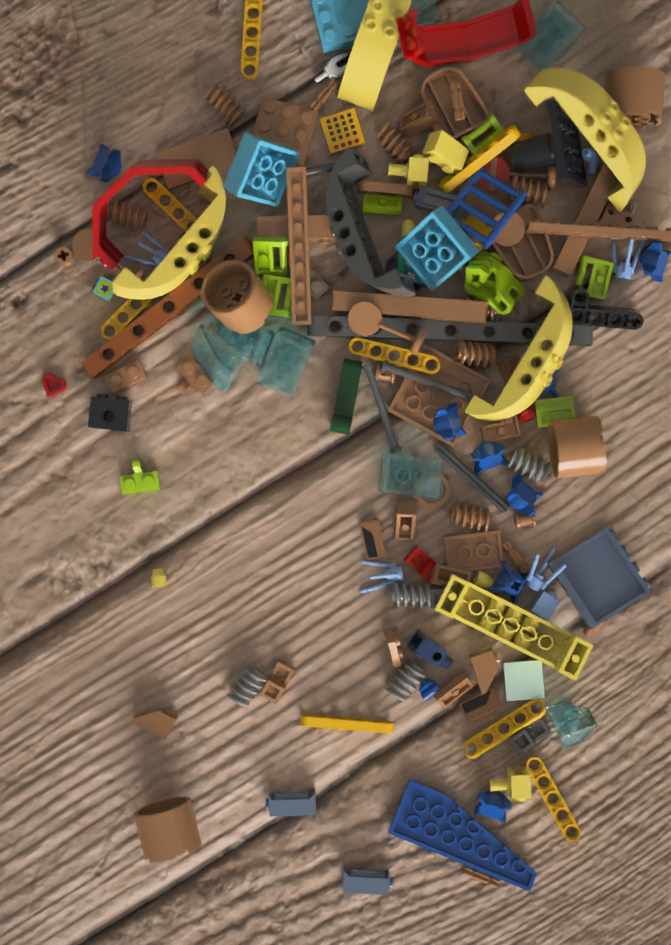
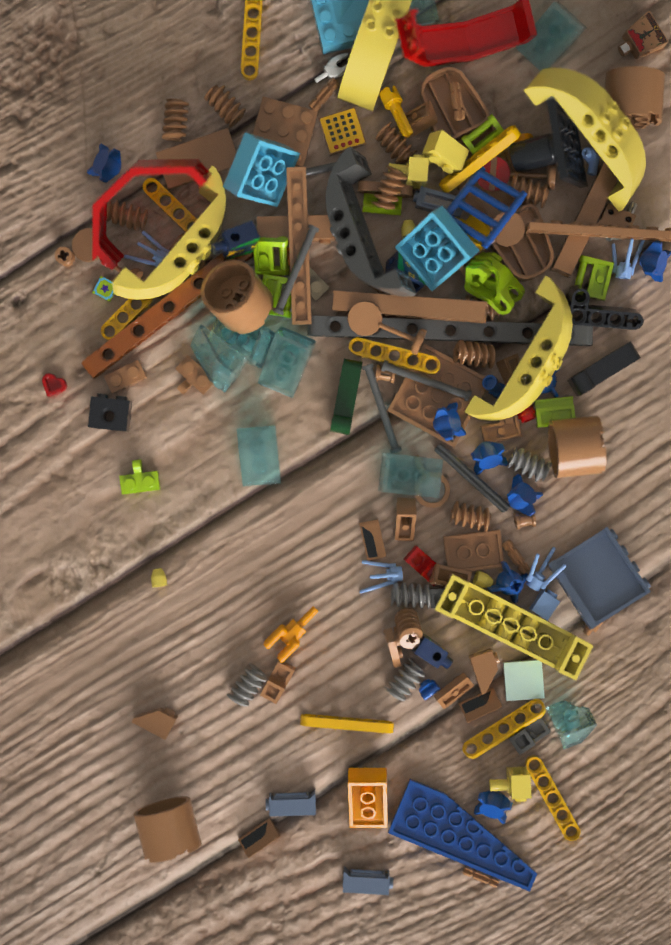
(174, 120): none -> medium nougat piece
(237, 241): none -> dark blue torso
(259, 455): none -> clear light blue slope
(259, 837): none -> medium nougat slope
(290, 635): none -> light orange plant
(295, 270): none -> dark grey bar
(367, 797): none -> light orange slope
(390, 188): none -> medium nougat piece
(392, 102): none -> yellow piece
(408, 628): none -> medium nougat piece
(492, 385): none -> blue leg
(603, 369): none -> black beam
(643, 37): none -> medium nougat torso

